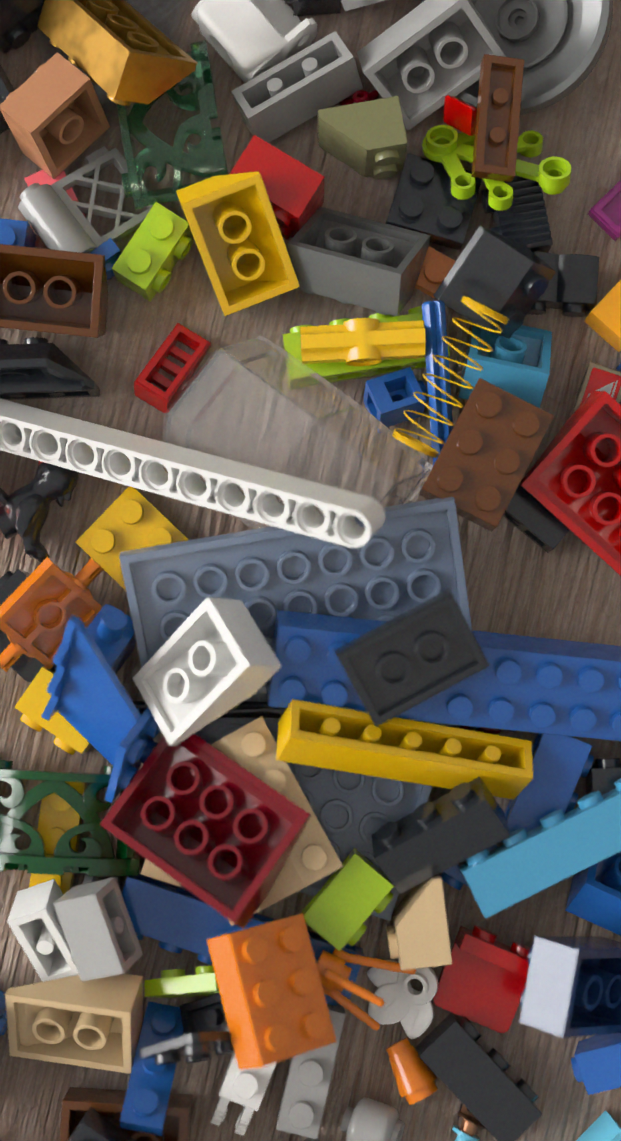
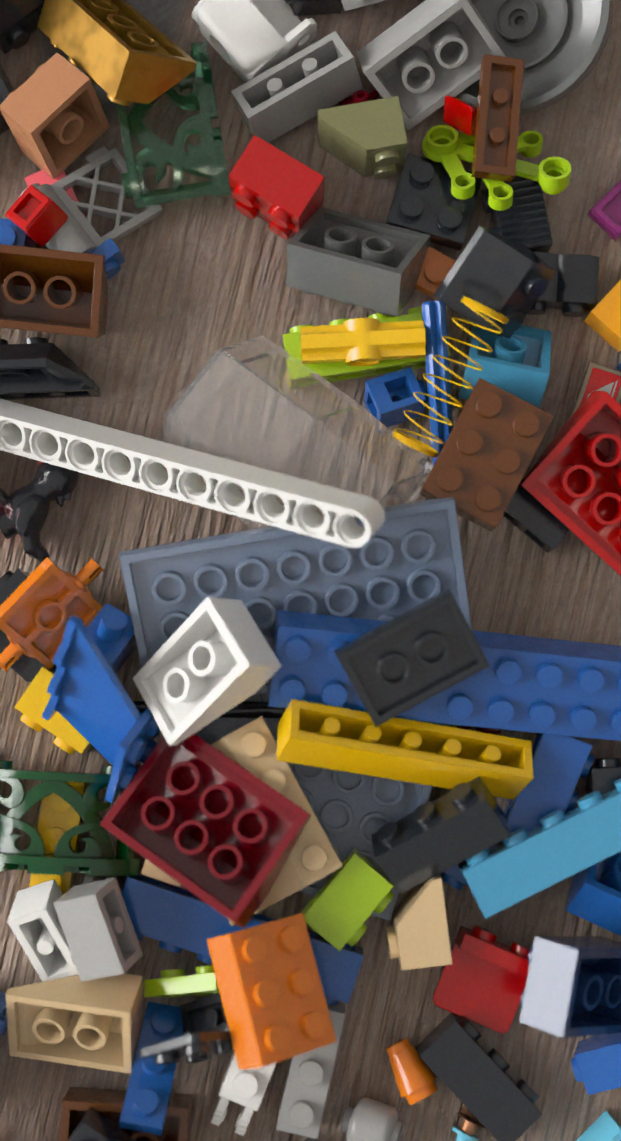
(37, 215): none -> red slope
(126, 525): yellow plate -> none
(153, 252): lime brick -> none
(156, 397): red slope -> none
(238, 239): yellow slope -> none
(335, 976): orange plant -> none
(402, 1002): white plate -> none

